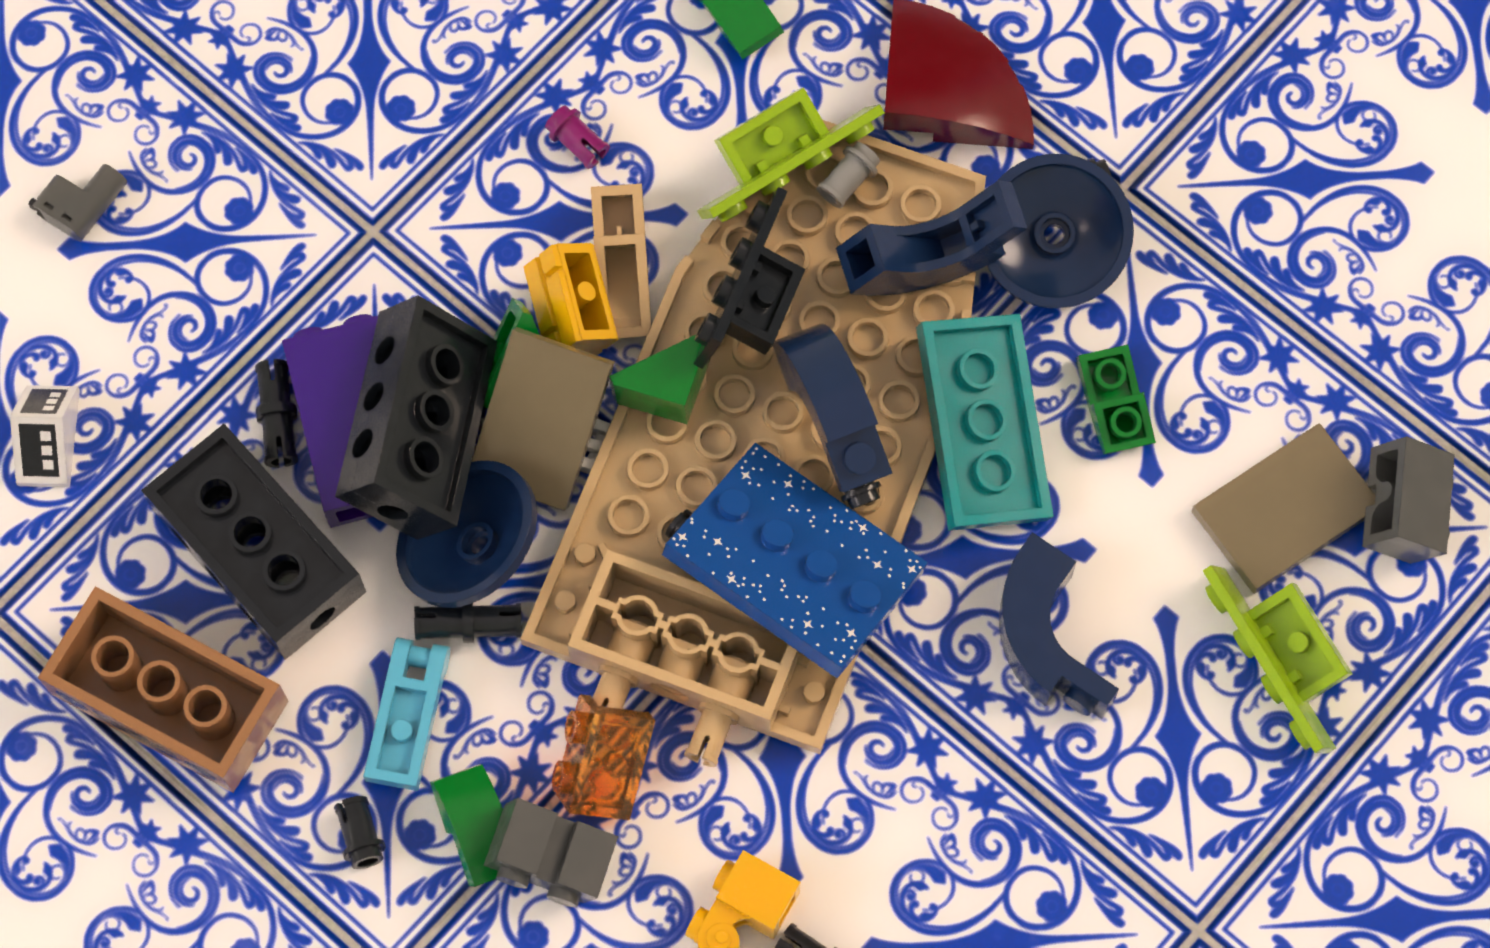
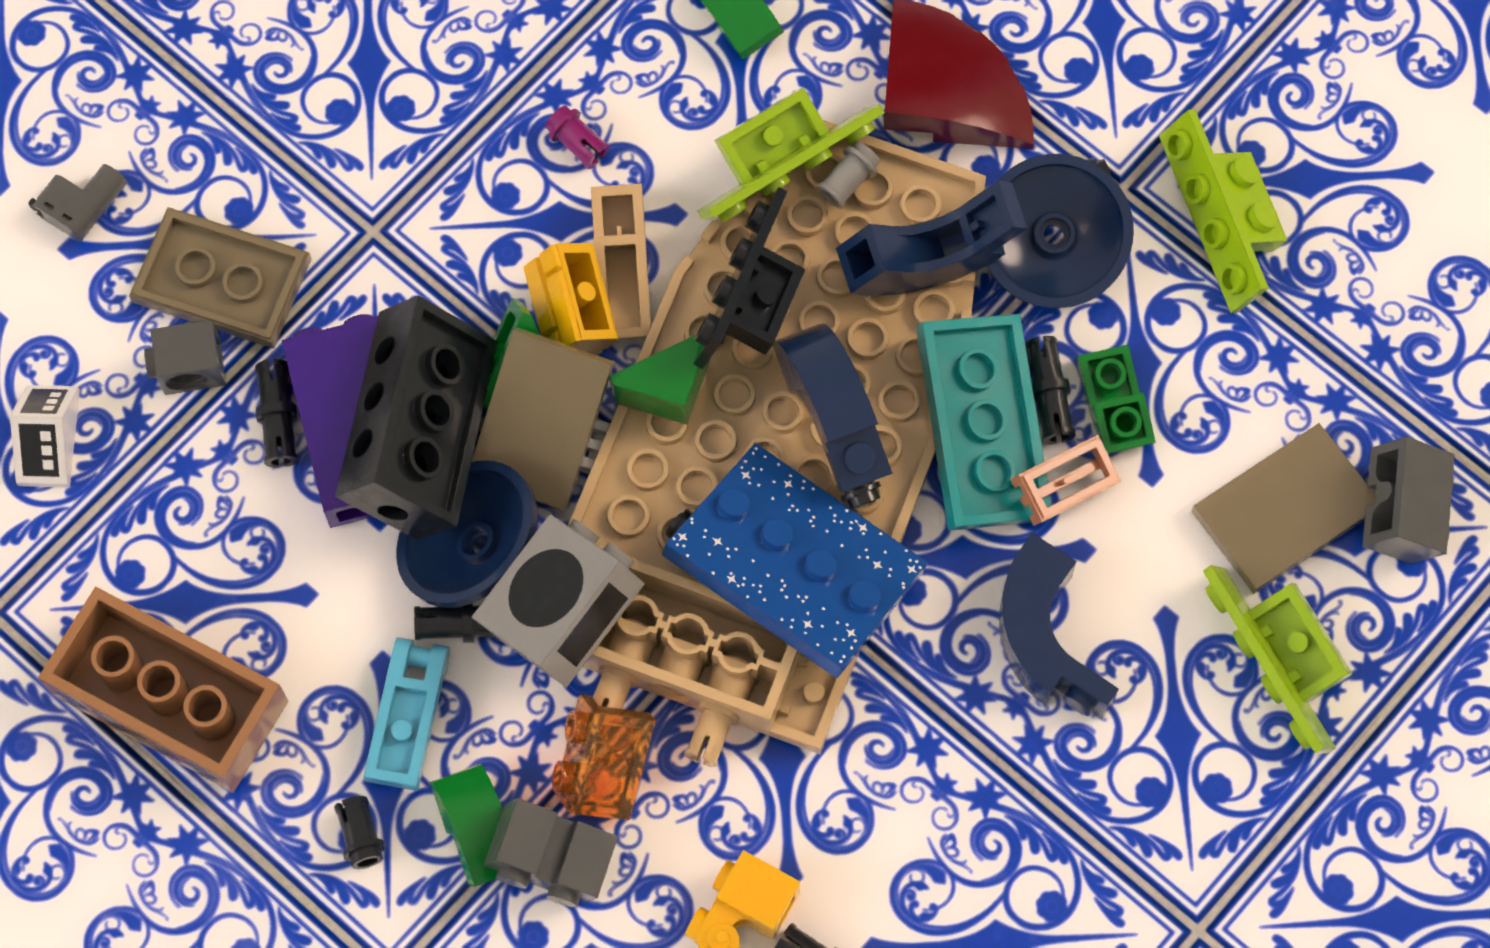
(186, 357): none -> dark grey brick
(222, 275): none -> dark tan tile
(258, 507): black brick -> none
(560, 598): none -> brick
(1034, 495): none -> tile
(1050, 390): none -> black pin
(1226, 207): none -> lime bracket

